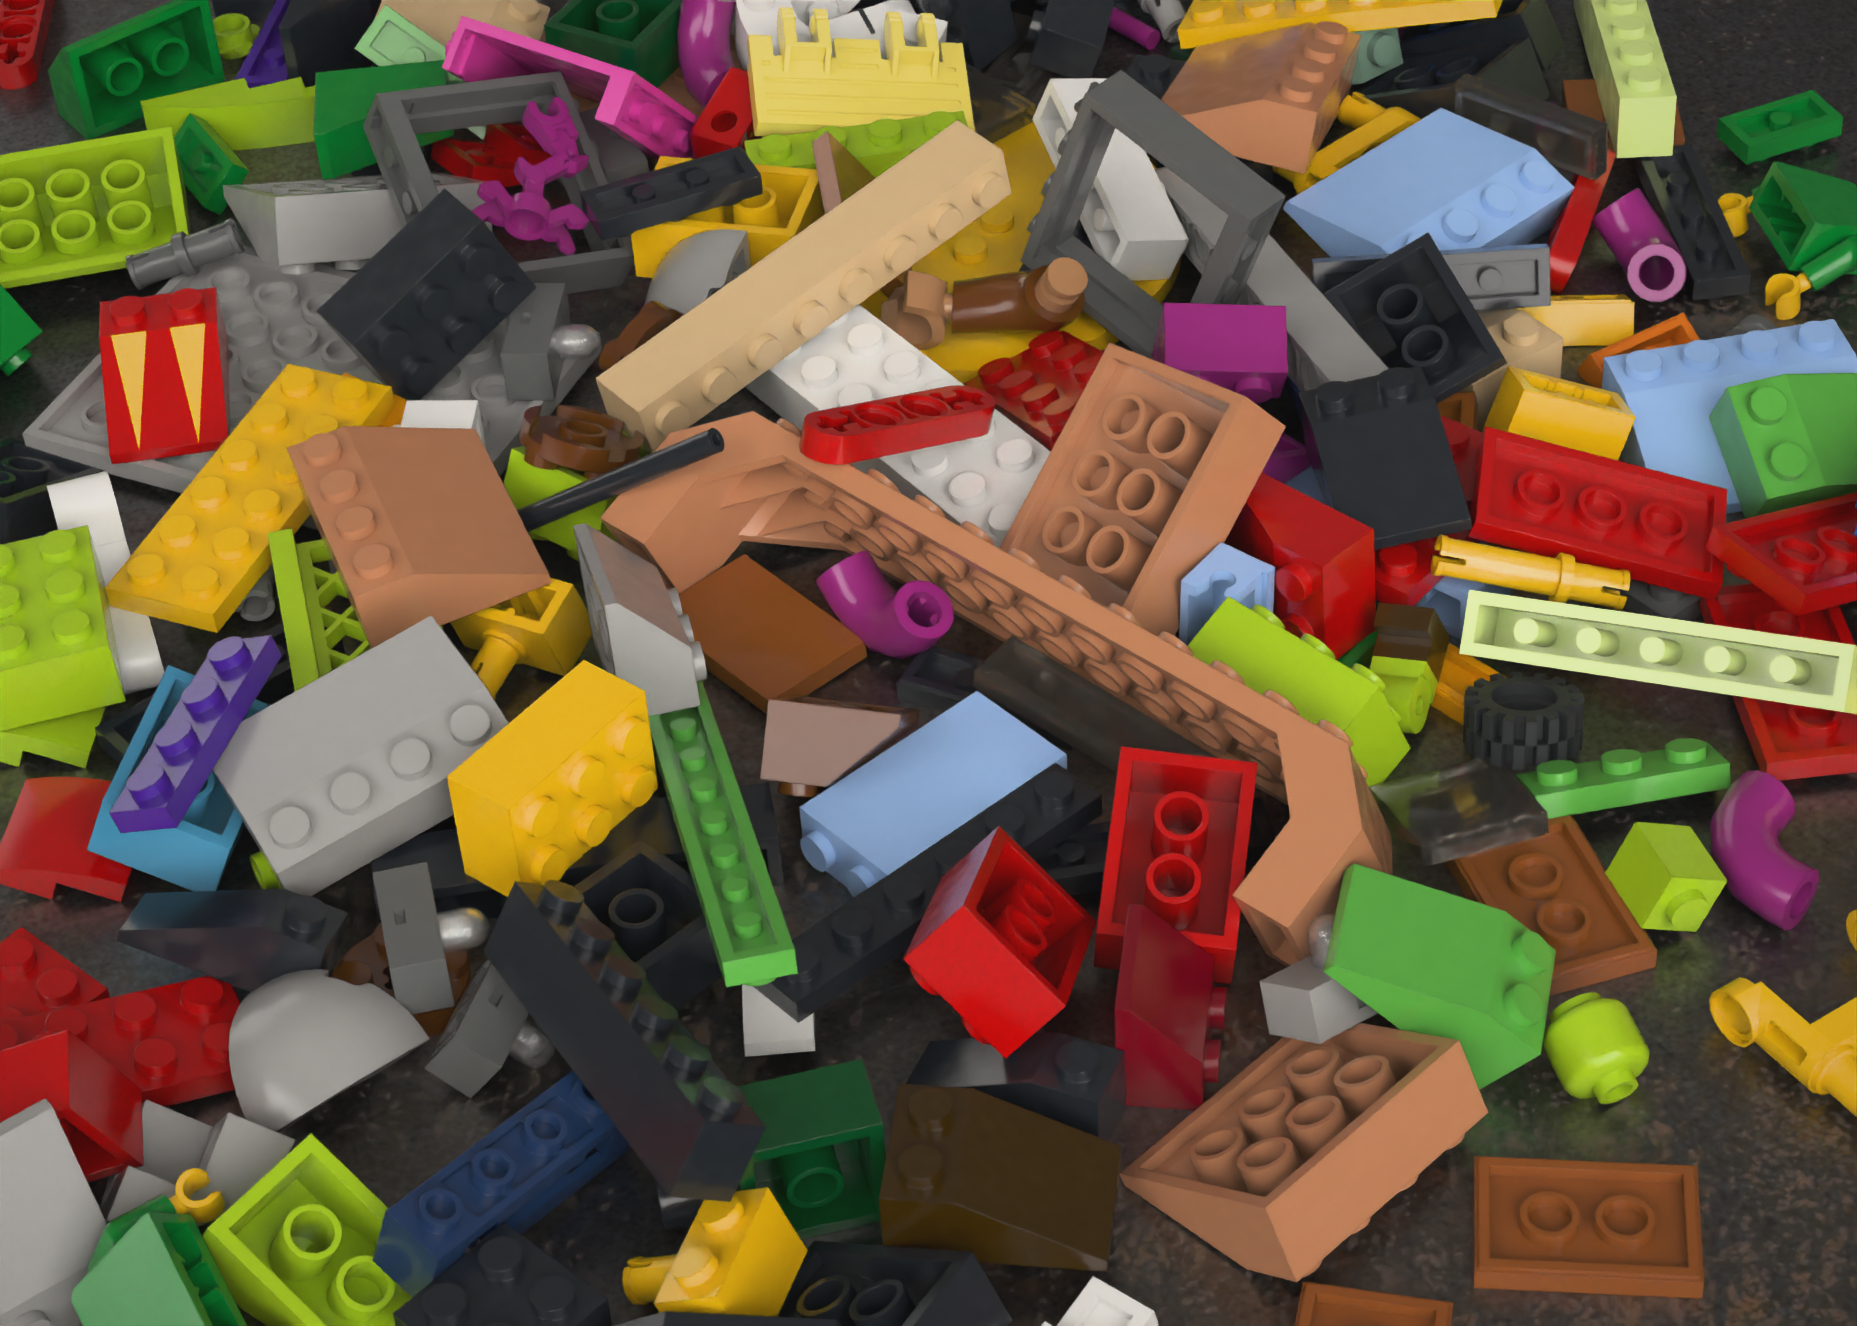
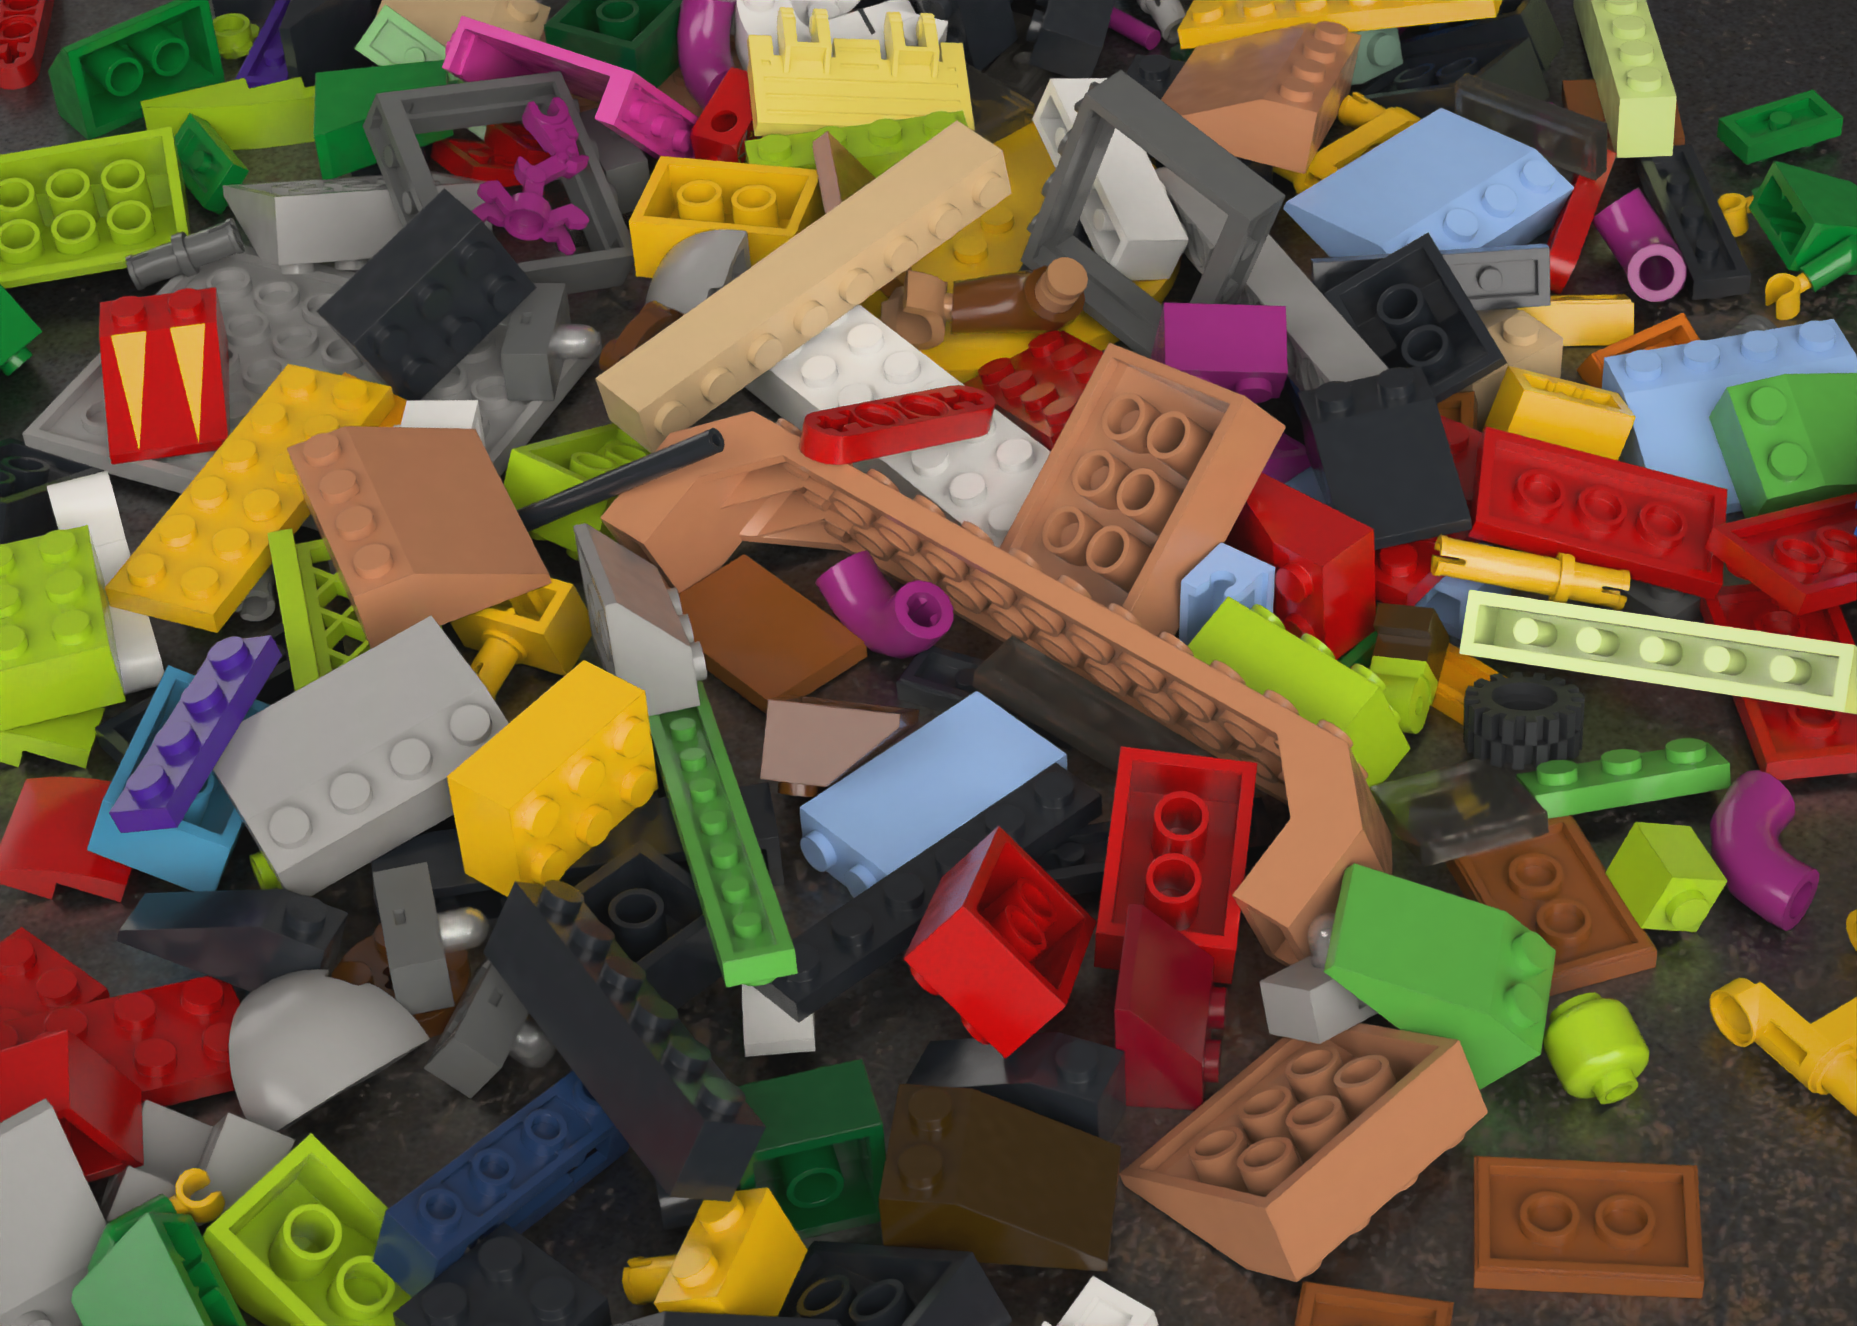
(577, 440): reddish brown plate -> none
(671, 193): black plate -> none

